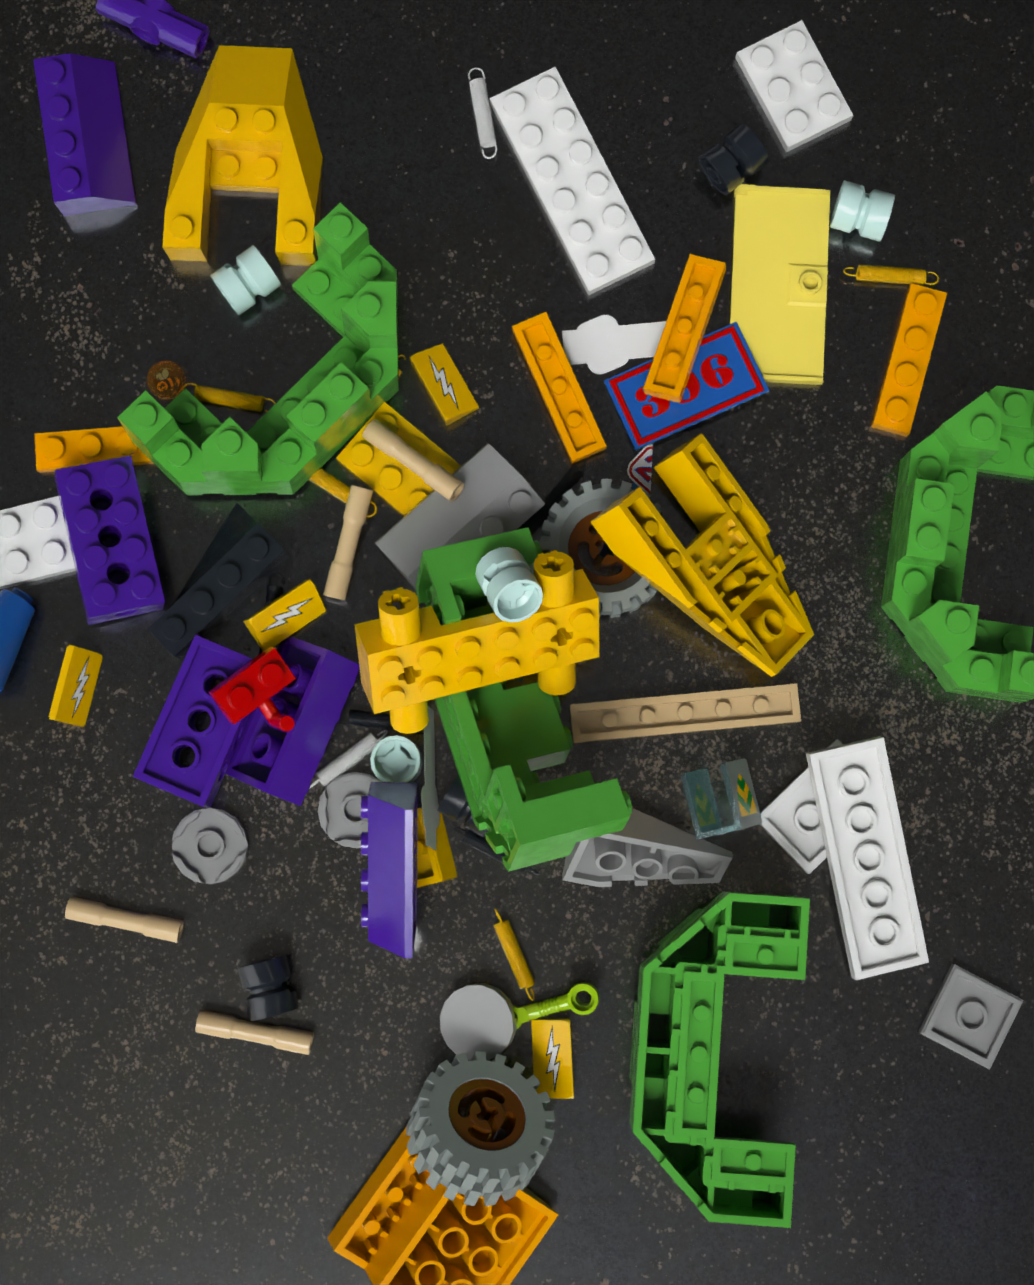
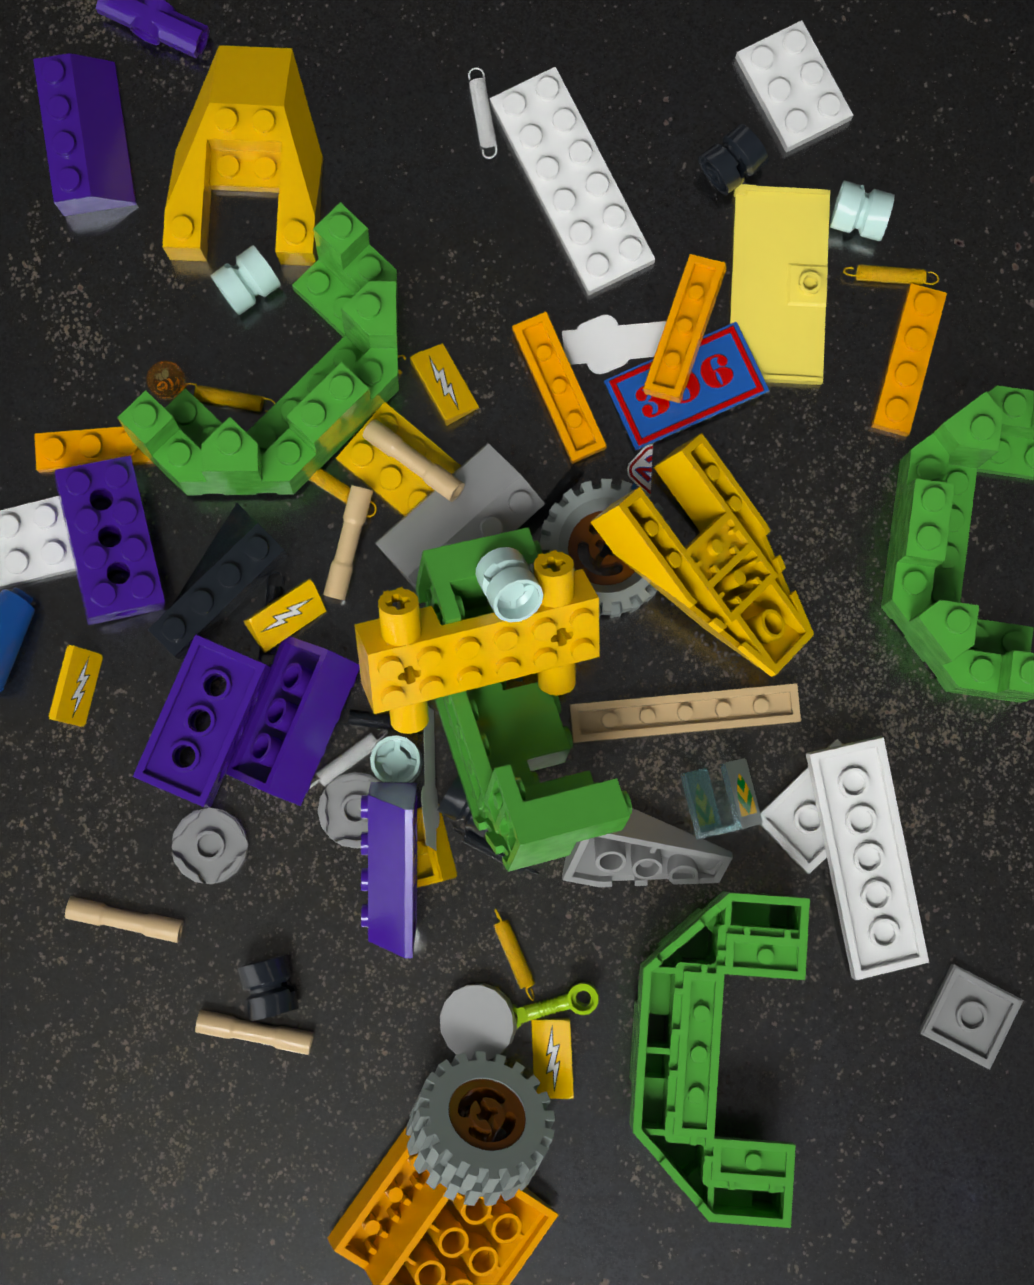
(253, 688): red plate -> none

